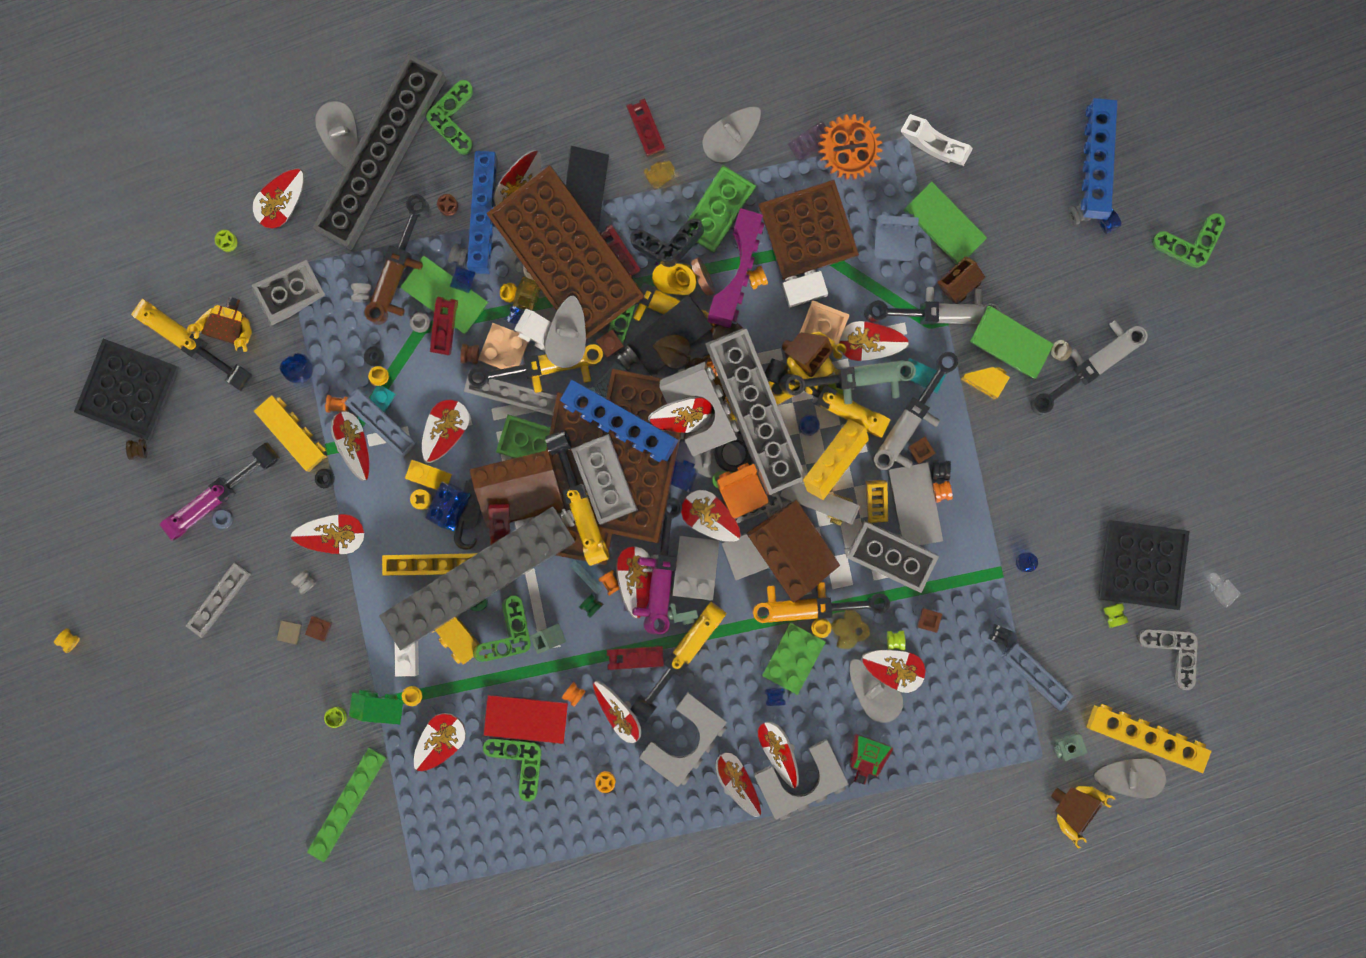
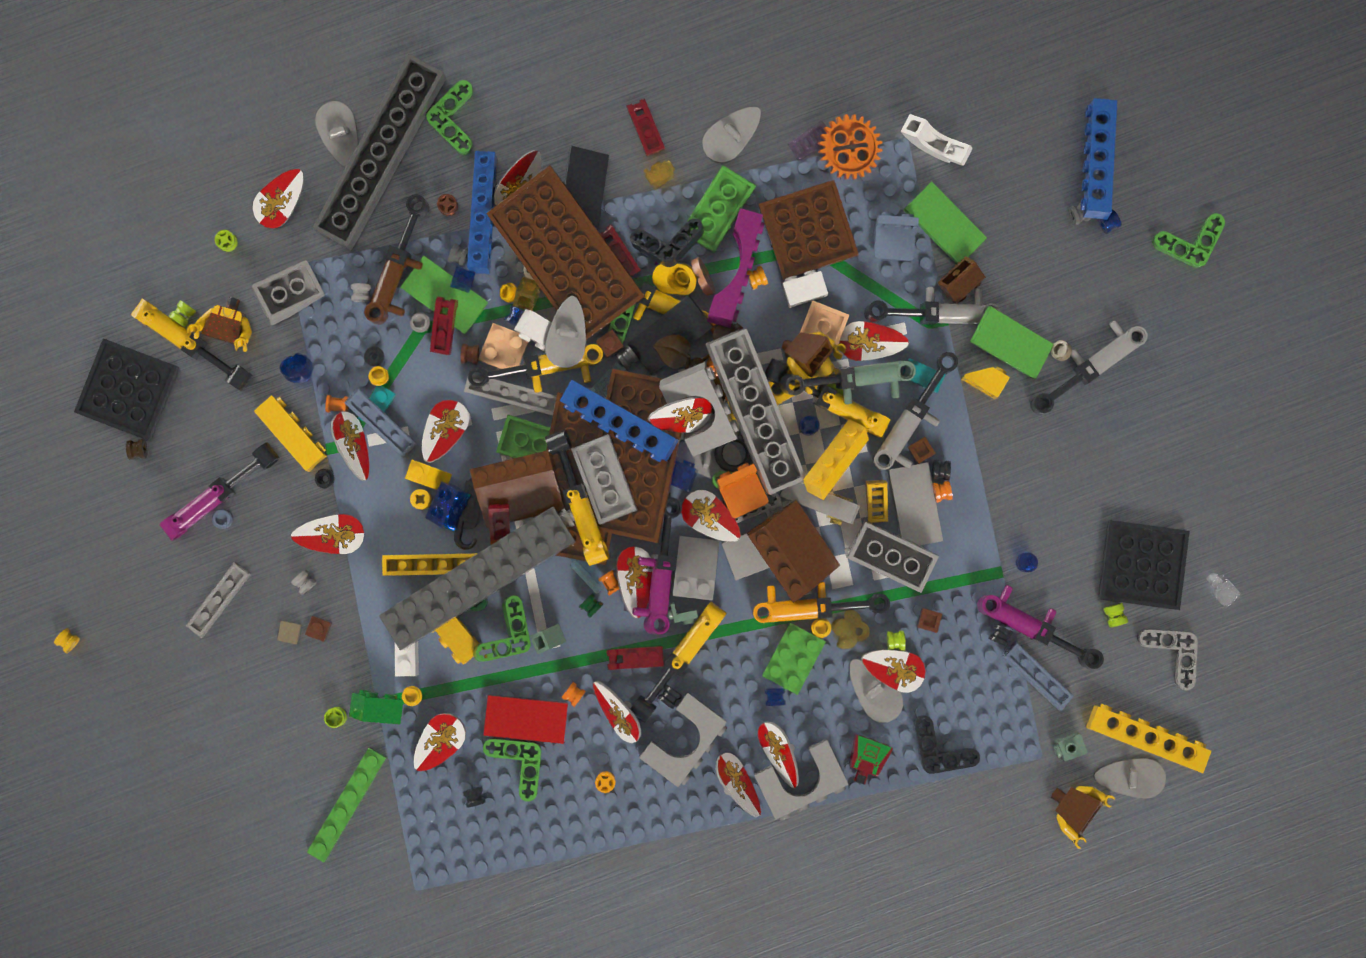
(185, 309): none -> lime wheel
(474, 797): none -> black wheel
(669, 696): none -> black wheel
(933, 753): none -> black beam
(1038, 631): none -> magenta piece

